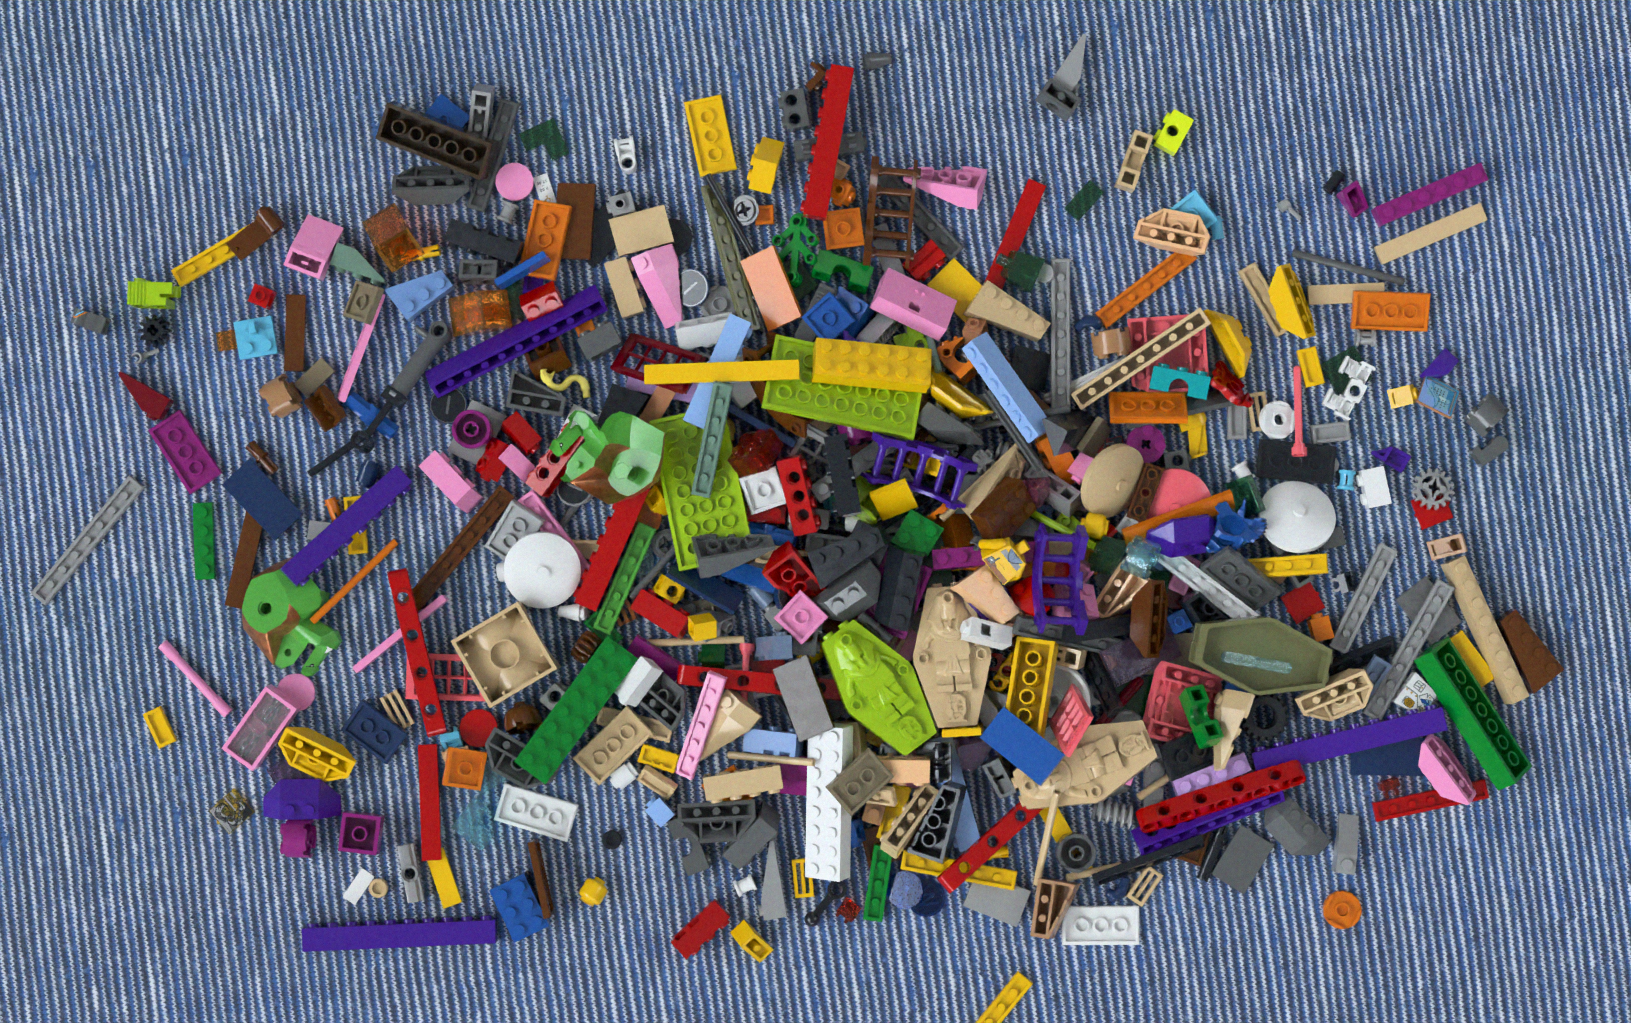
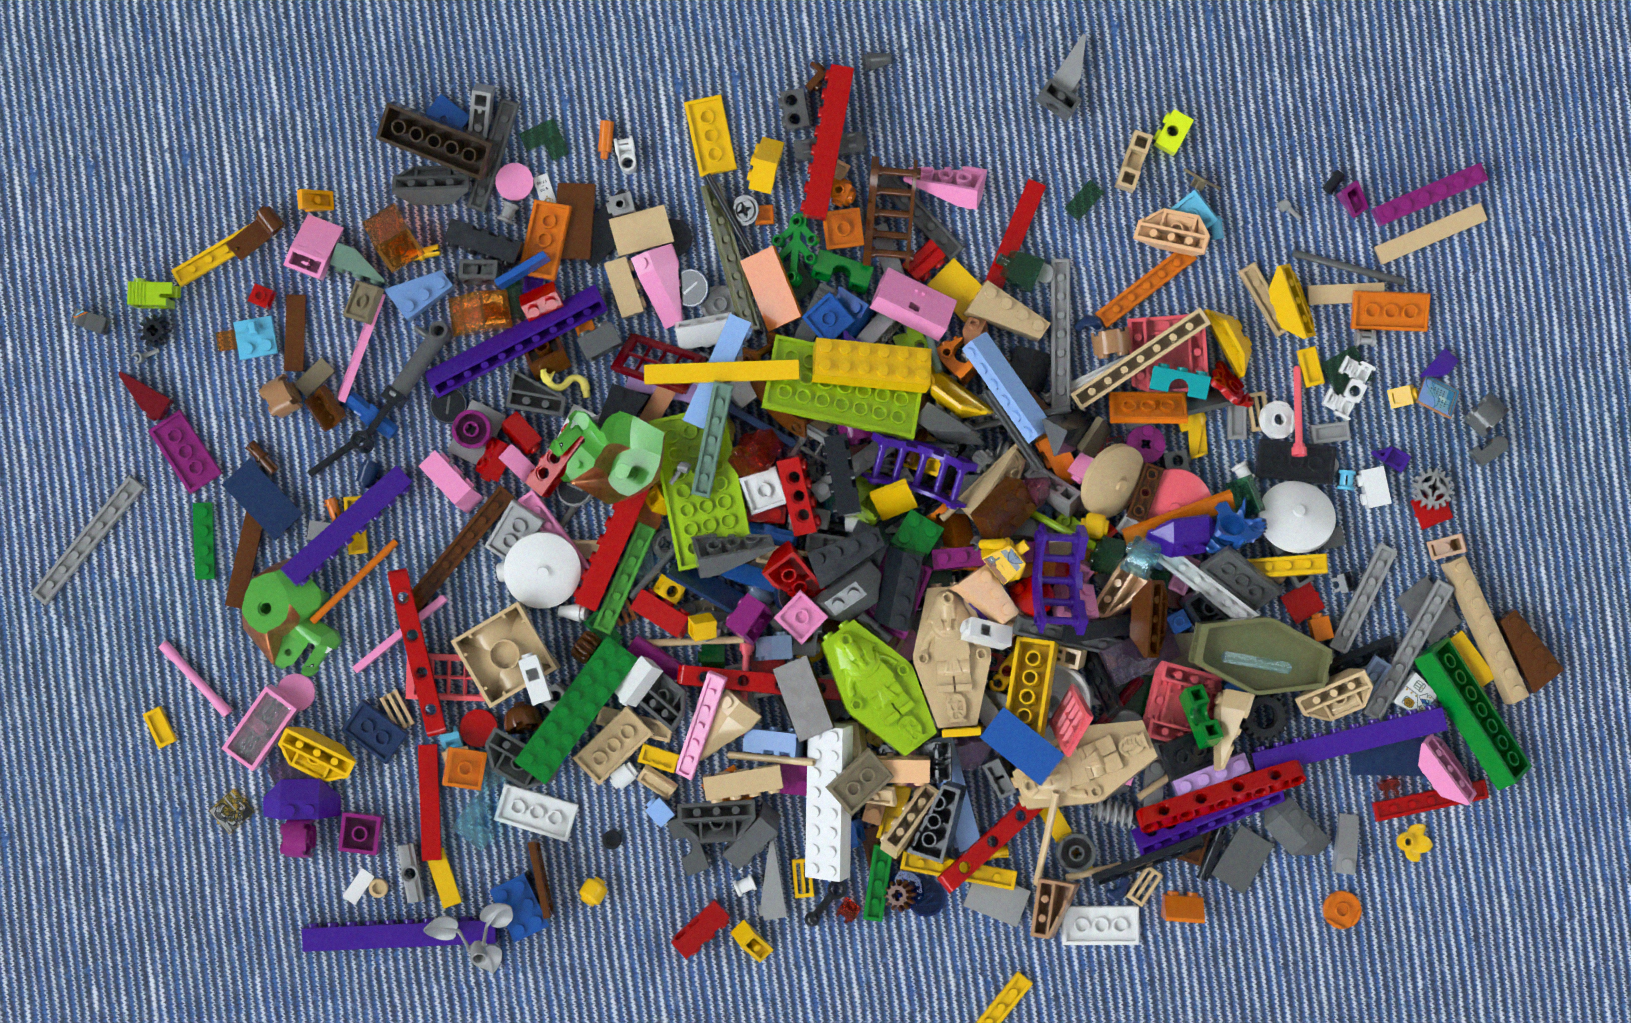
(315, 200): none -> light orange slope
(481, 955): none -> light grey plant
(535, 678): none -> white brick
(605, 138): none -> orange cylinder
(682, 467): none -> light grey hand
(749, 619): none -> magenta brick
(902, 902): none -> reddish brown gear
(1182, 907): none -> orange slope
(1199, 182): none -> dark tan piece
(1416, 842): none -> yellow plate

